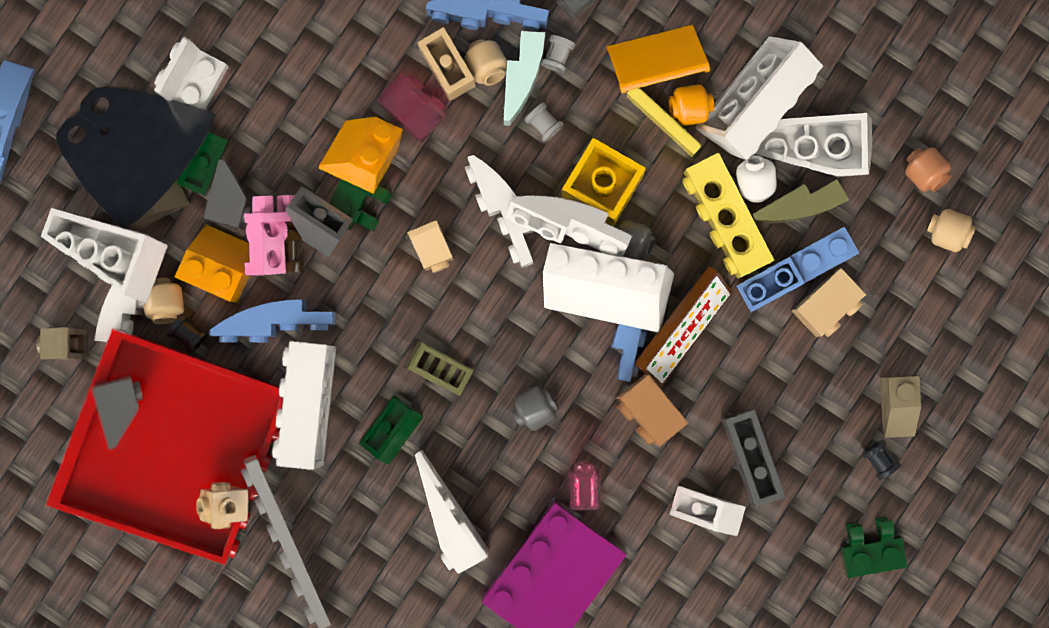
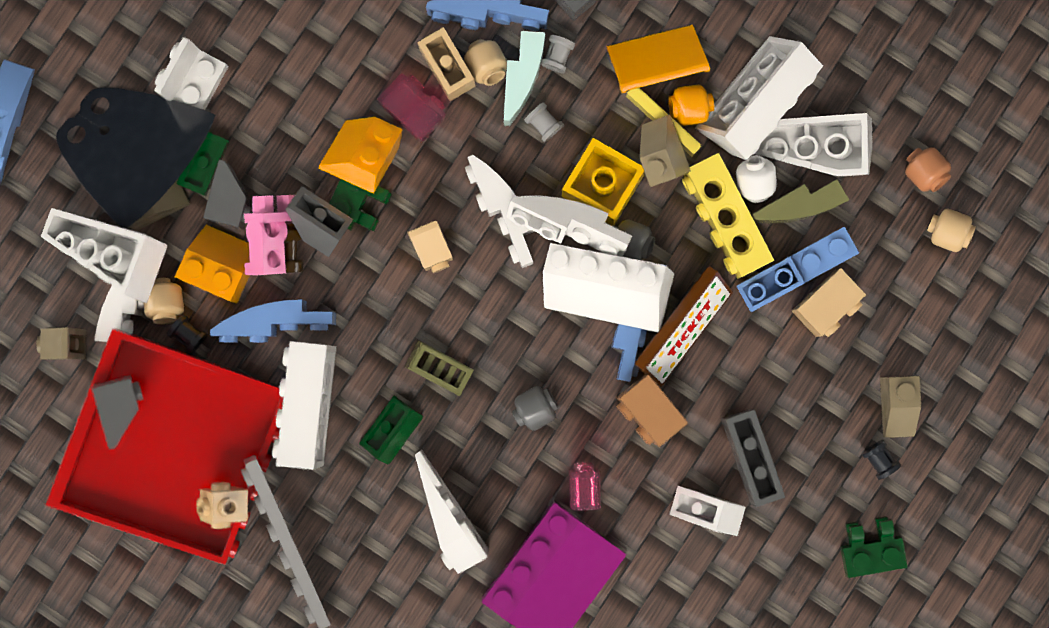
(662, 151): none -> dark tan slope

